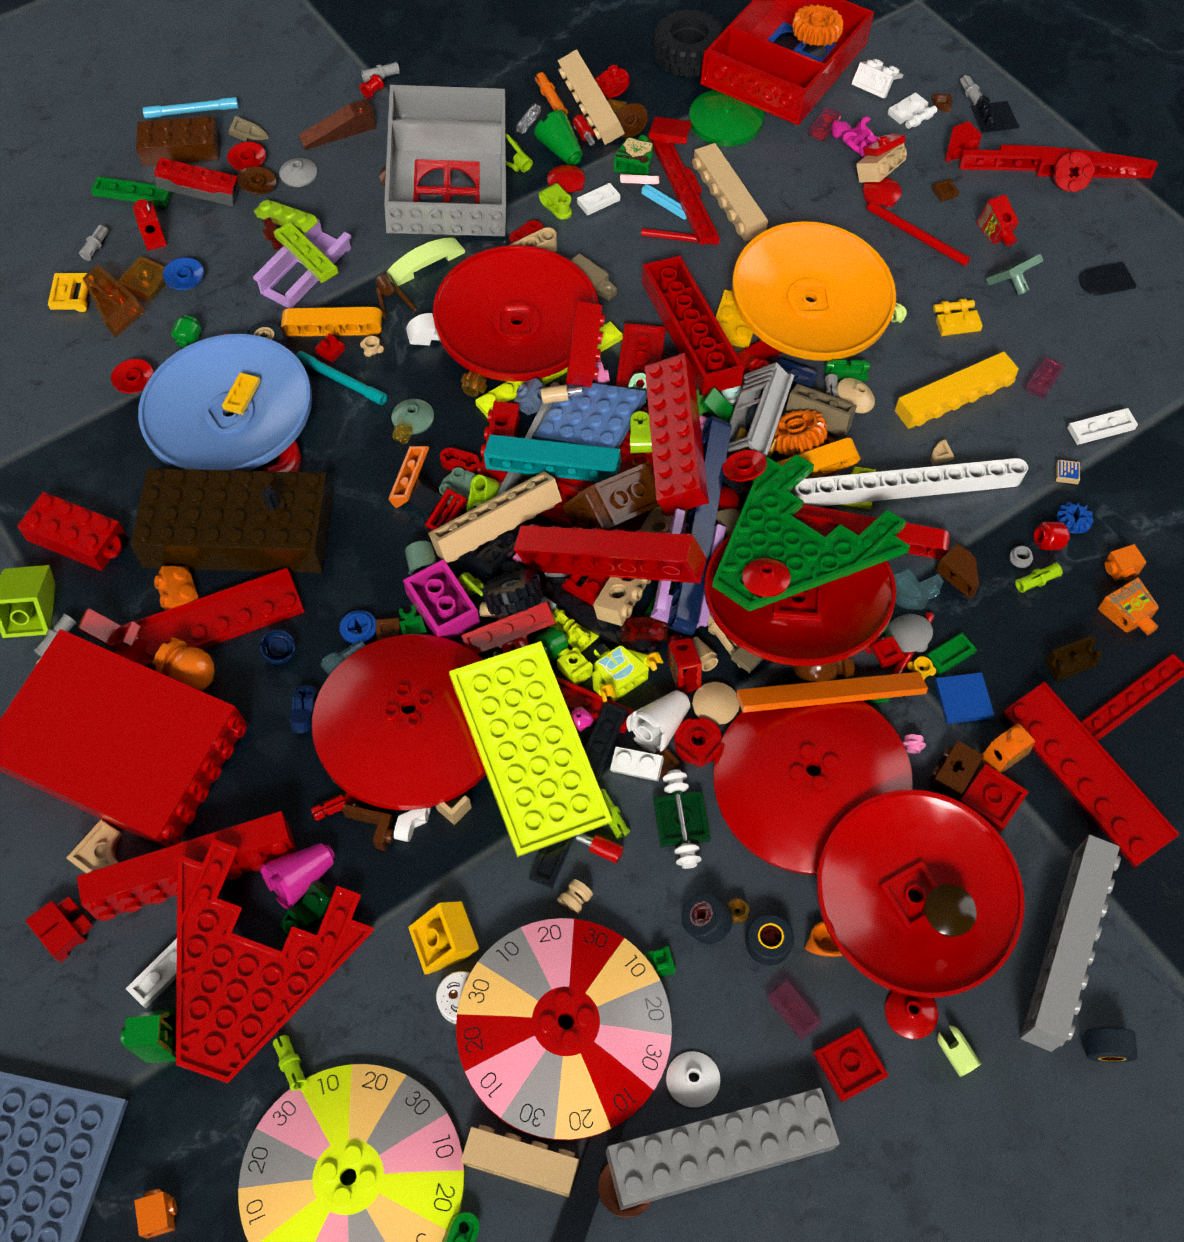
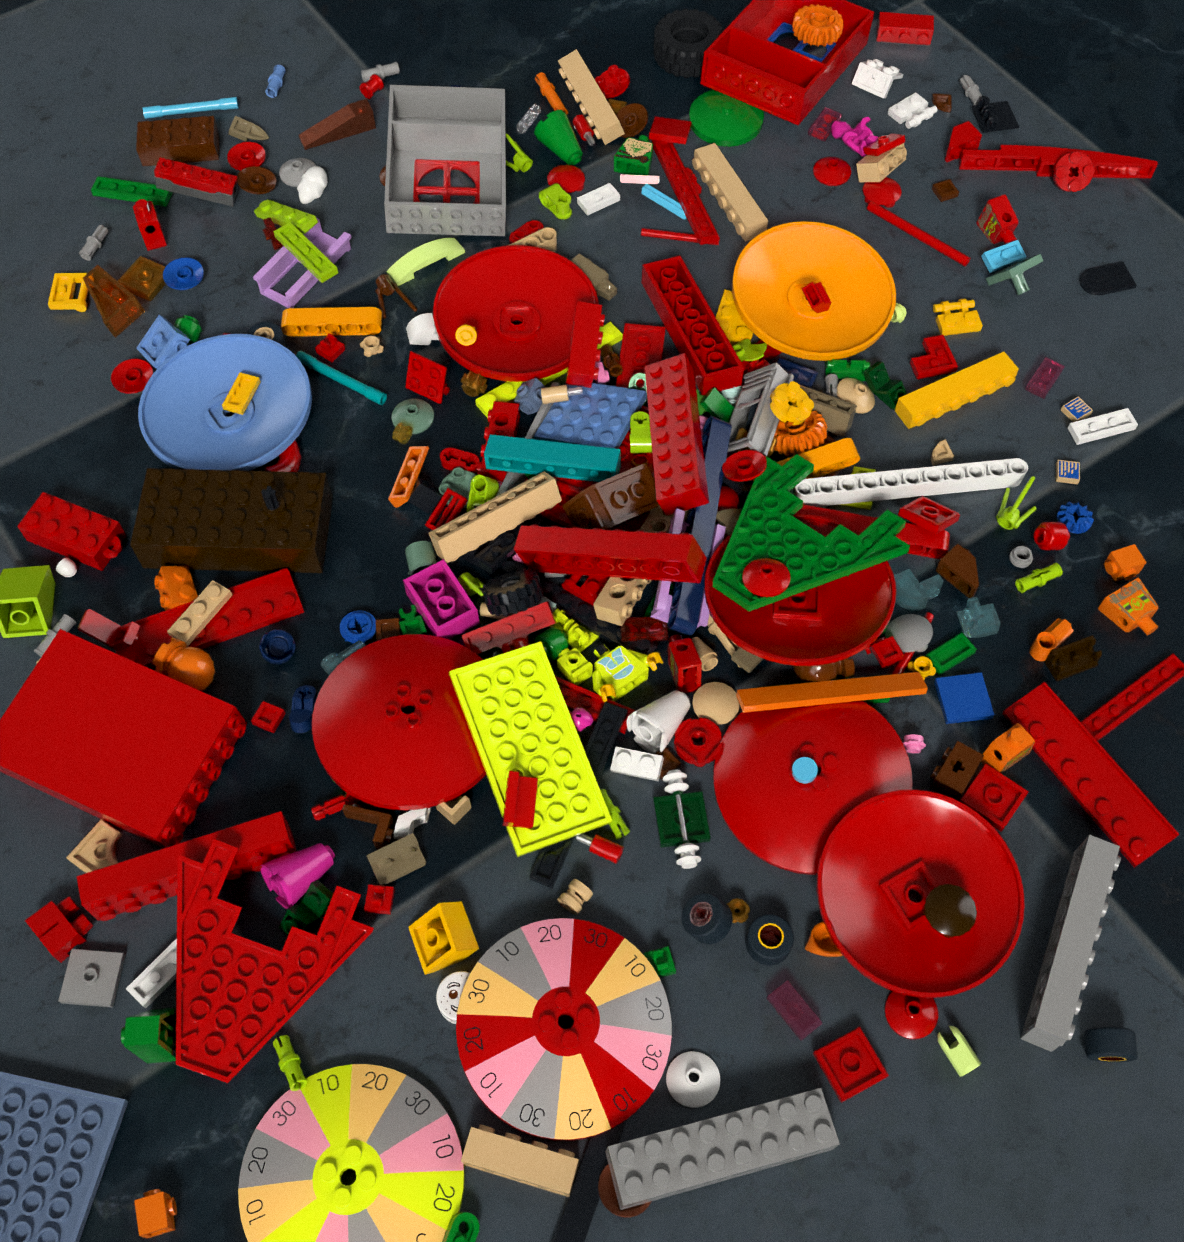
(66, 567): none -> white hinge
(92, 978): none -> light grey plate
(161, 342): none -> medium blue plate
(200, 612): none -> tan plate
(268, 717): none -> red plate
(275, 81): none -> medium blue pin
(312, 184): none -> white arm
(379, 899): none -> red tile
(396, 859): none -> dark tan bracket
(426, 377): none -> red hinge
(466, 335): none -> yellow plate
(520, 801): none -> red panel
(611, 360): none -> reddish brown pin
(748, 351): none -> lime plate
(798, 397): none -> yellow plate
(804, 770): none -> medium azure tile
(817, 297): none -> red piece
(832, 171): none -> red dish
(882, 386): none -> dark green slope
(905, 28): none -> red brick
(929, 514): none -> red plate
(937, 361): none -> red plate
(978, 620): none -> clear light blue brick
(1003, 256): none -> medium azure plate
(1009, 517): none -> lime plant
(1050, 639): none -> orange piece
(1076, 409): none -> tan tile

